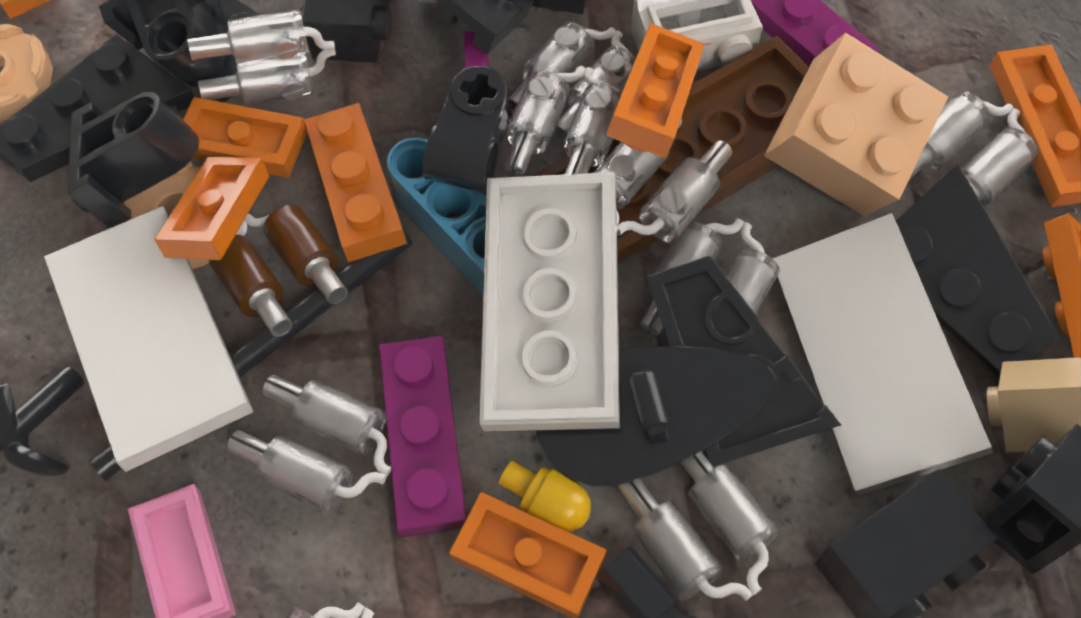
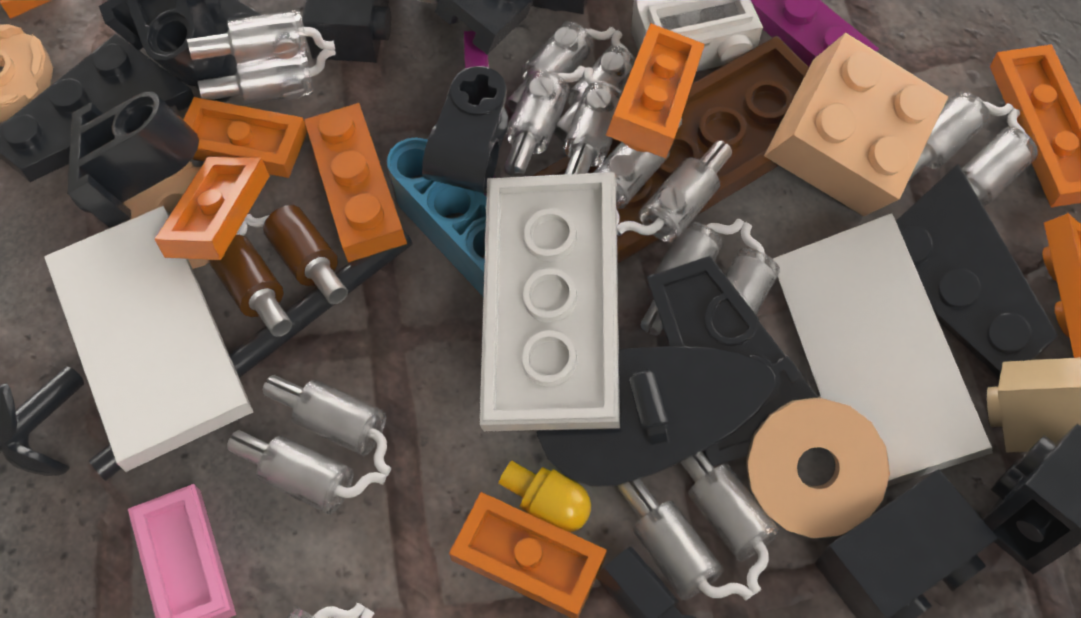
(422, 437): magenta plate -> none
(858, 476): none -> light nougat tile

